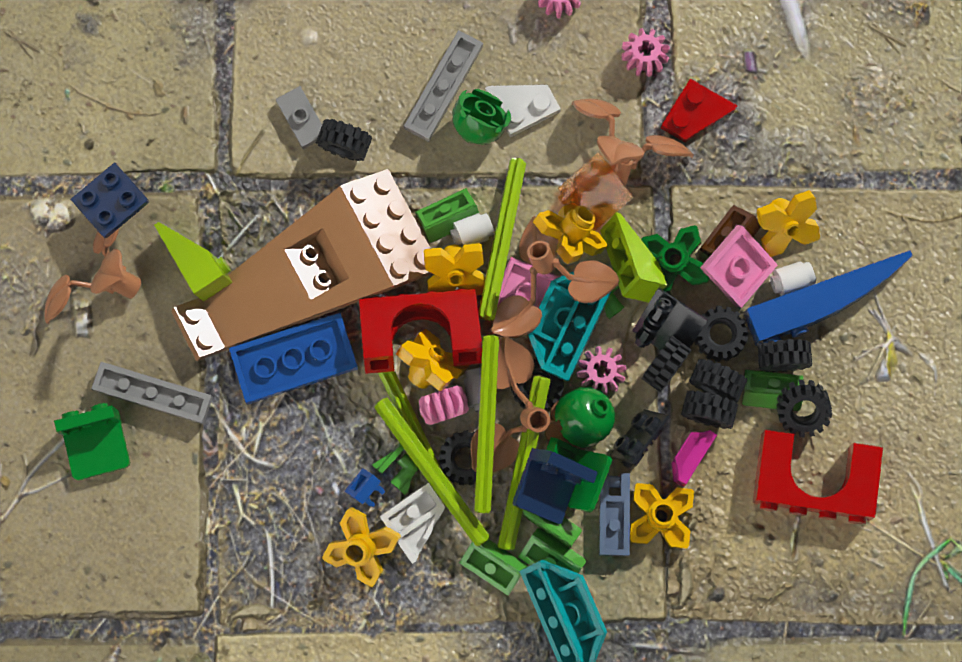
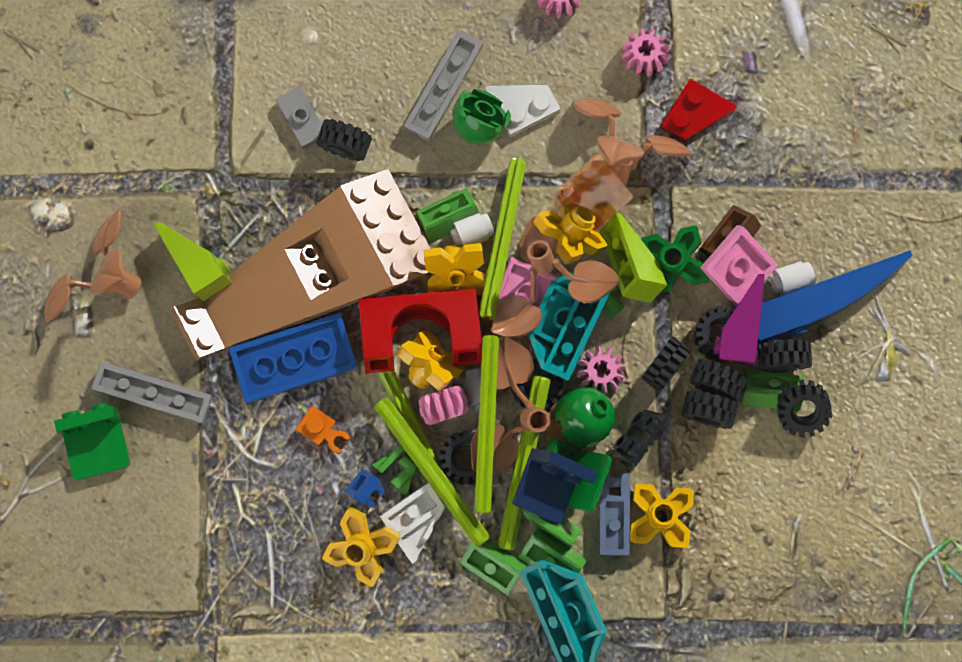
(110, 200): dark blue bracket -> none
(319, 427): none -> orange plate
(667, 318): black hinge -> none
(691, 455): dark pink slope -> none
(741, 331): none -> magenta slope
(777, 487): red arch -> none
(788, 221): yellow plant -> none

